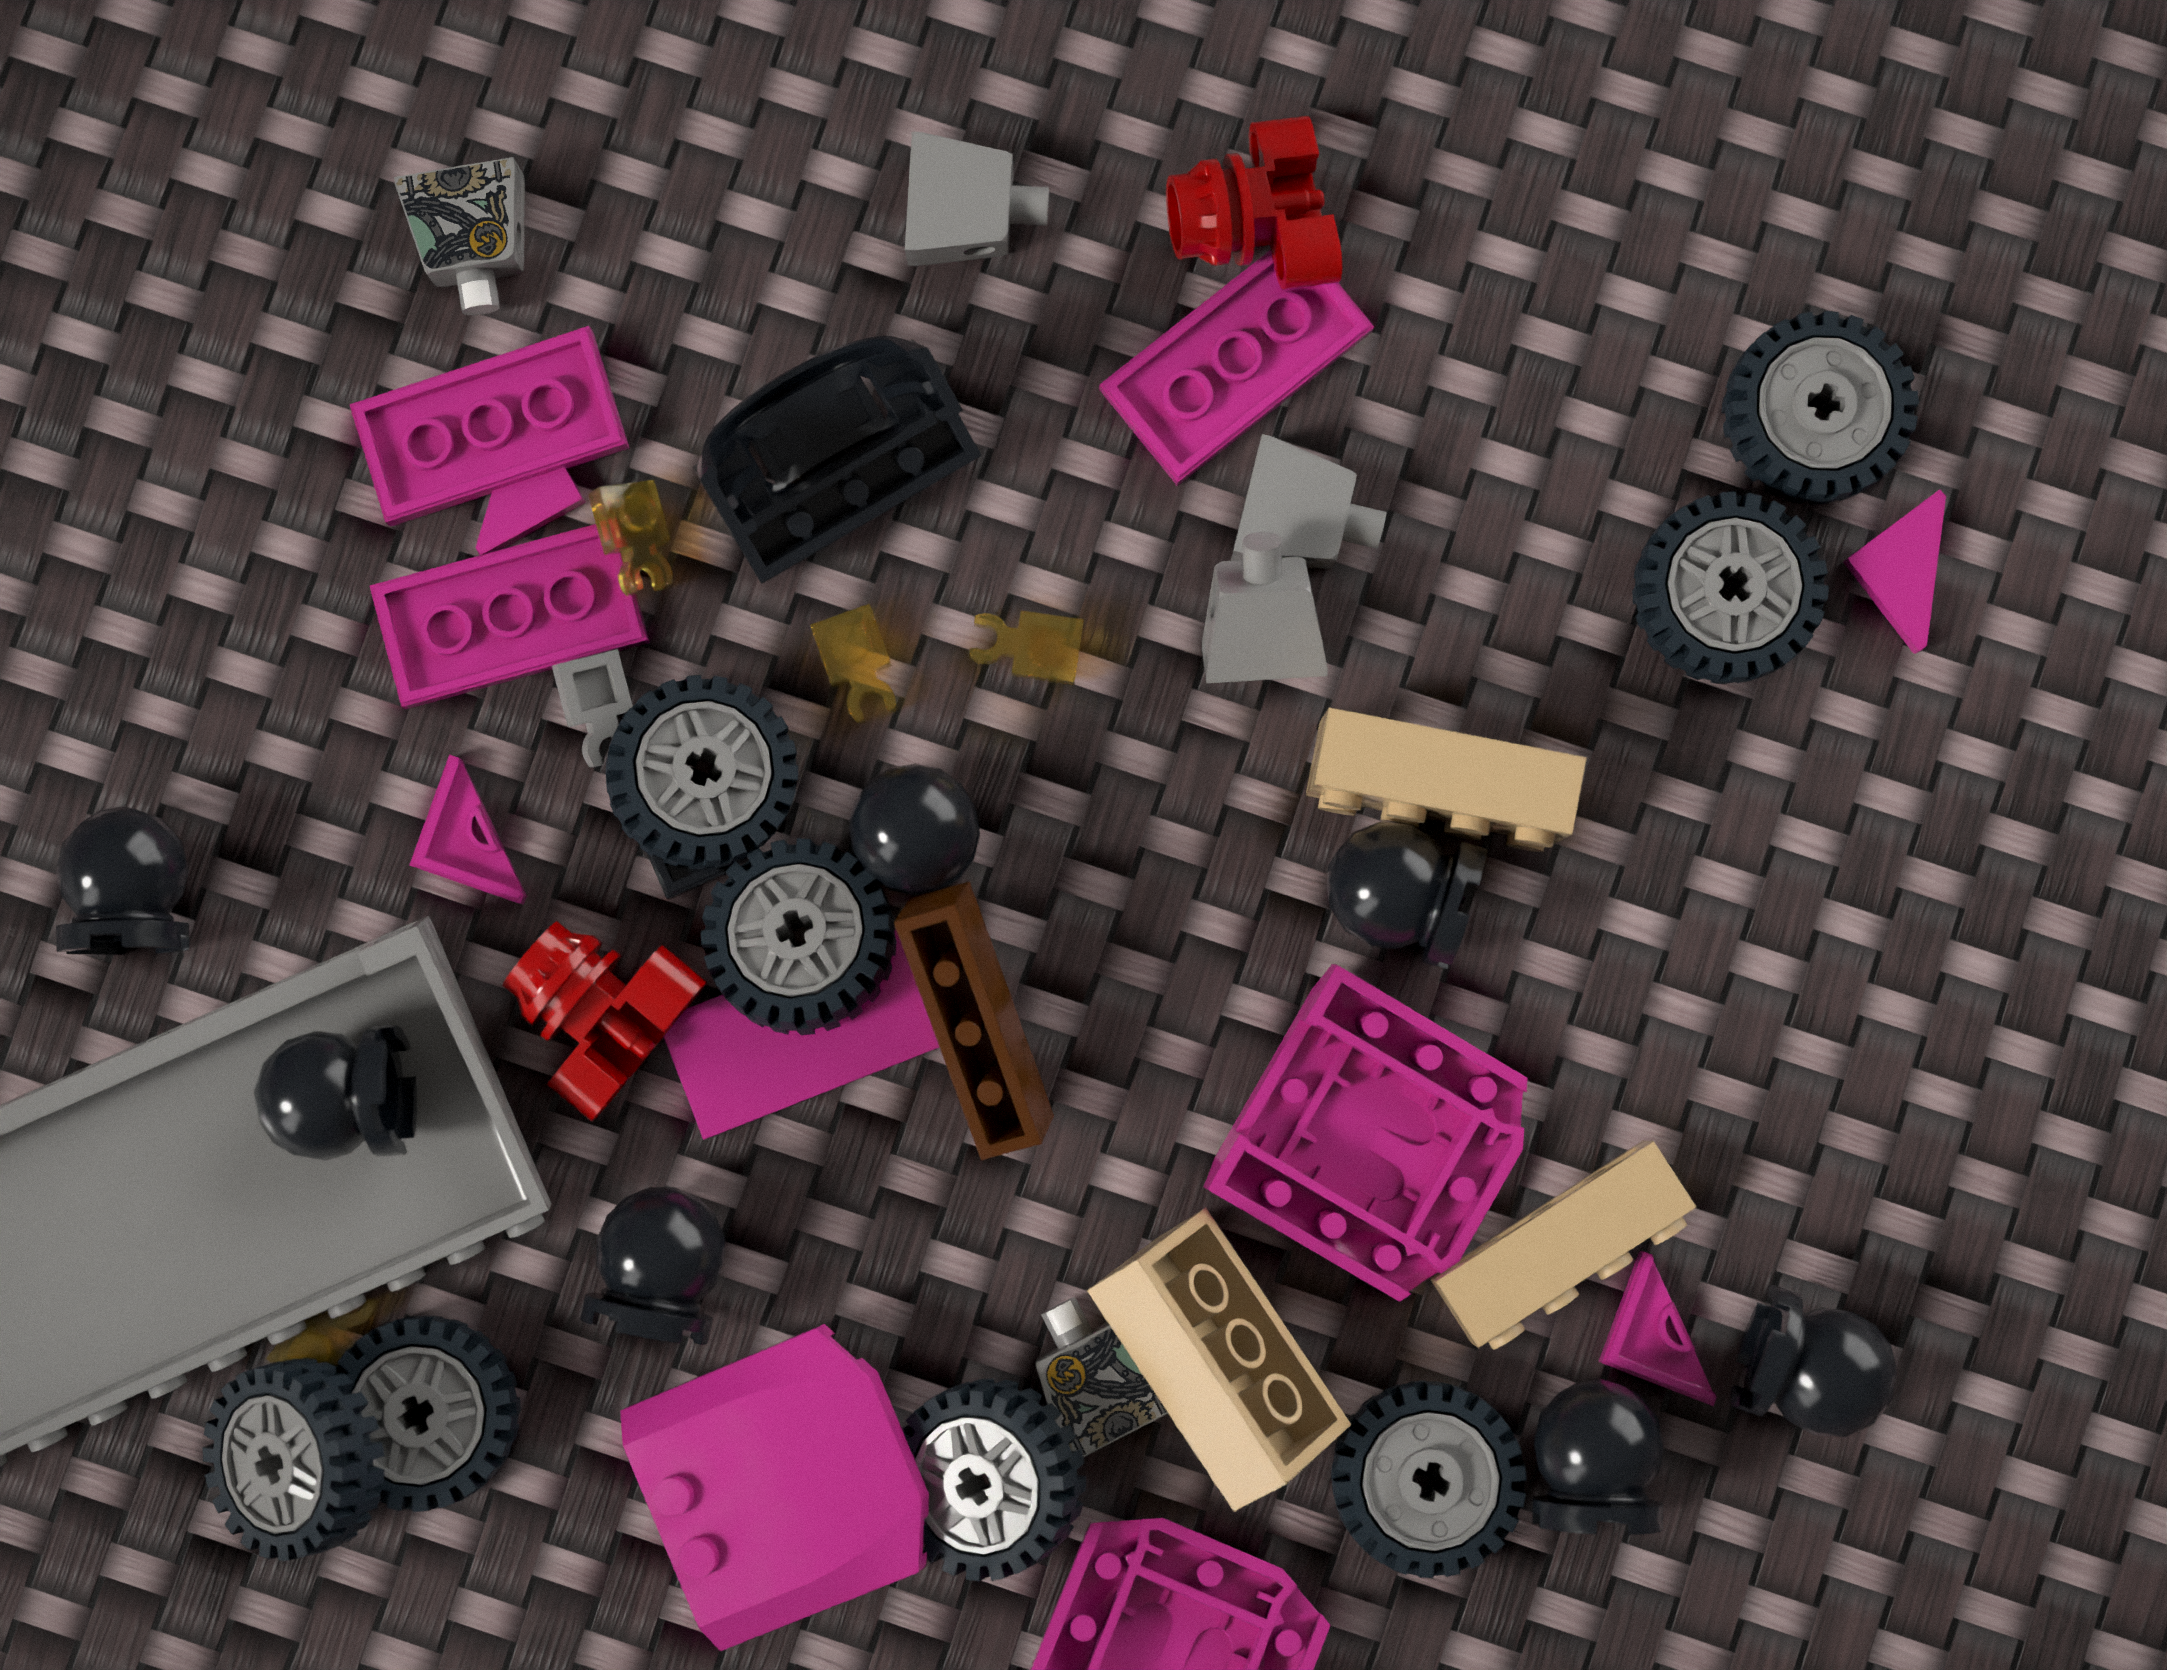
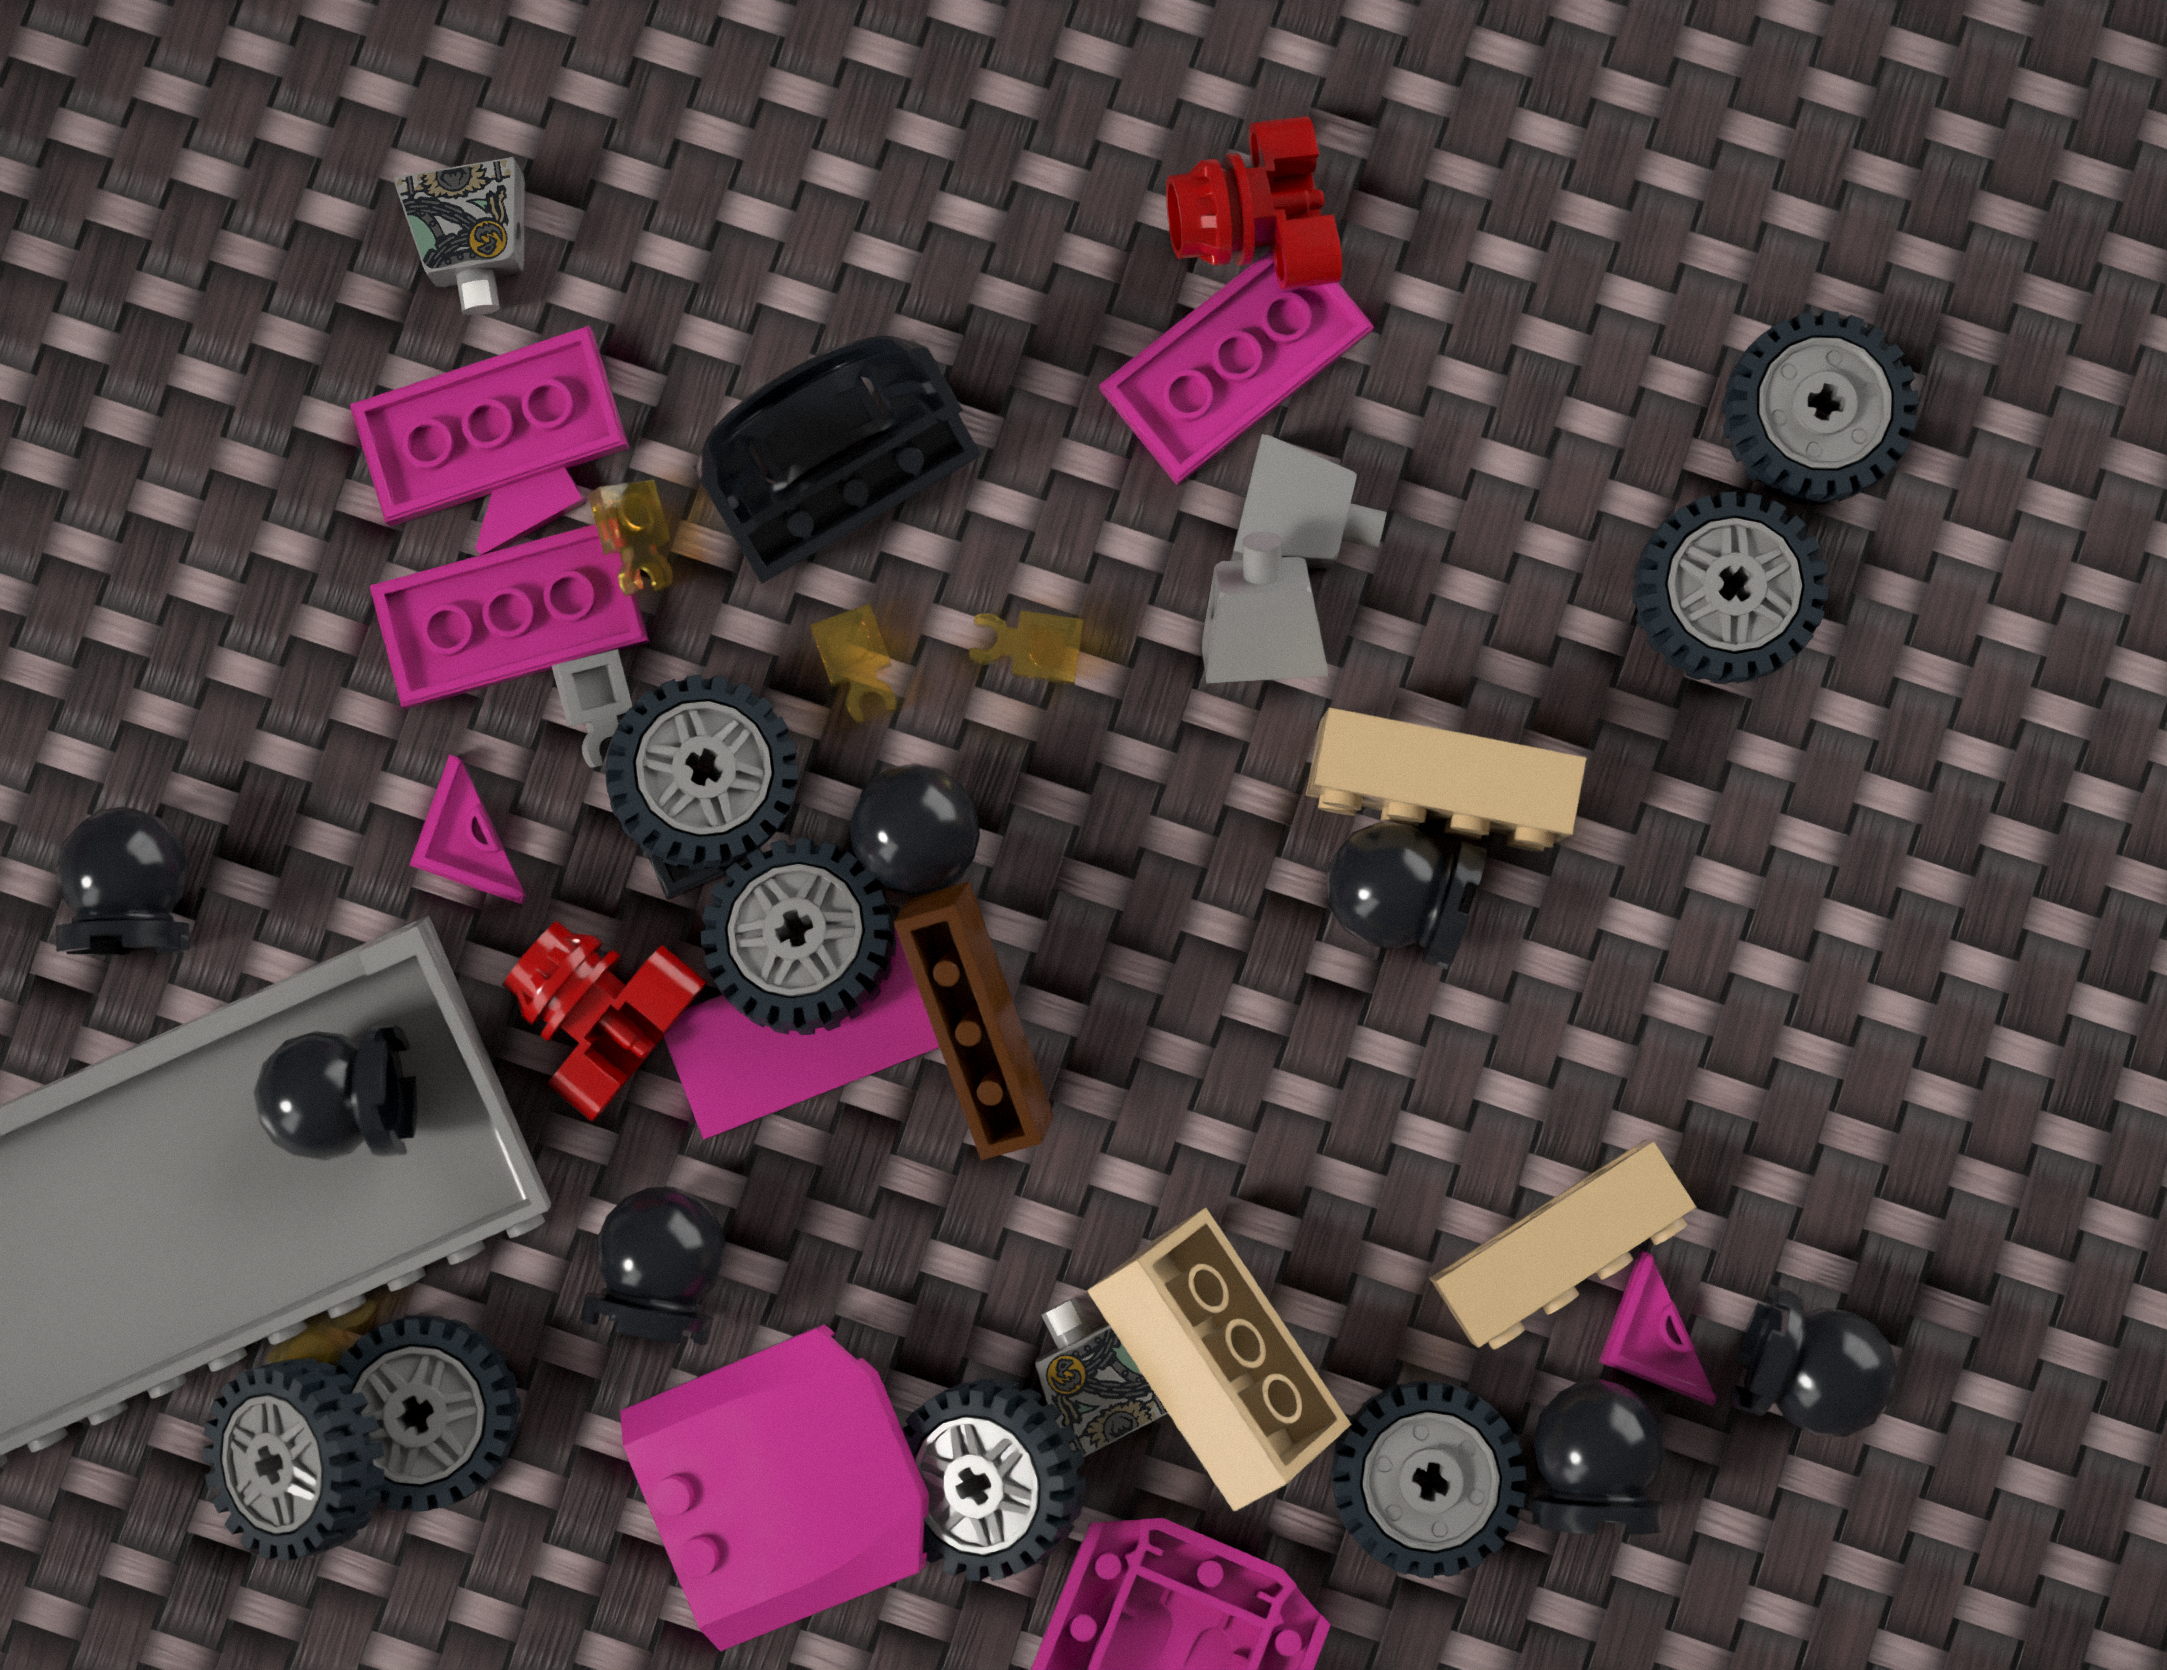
(964, 201): light grey torso -> none
(1373, 1137): dark pink wedge -> none
(1901, 570): dark pink tile -> none

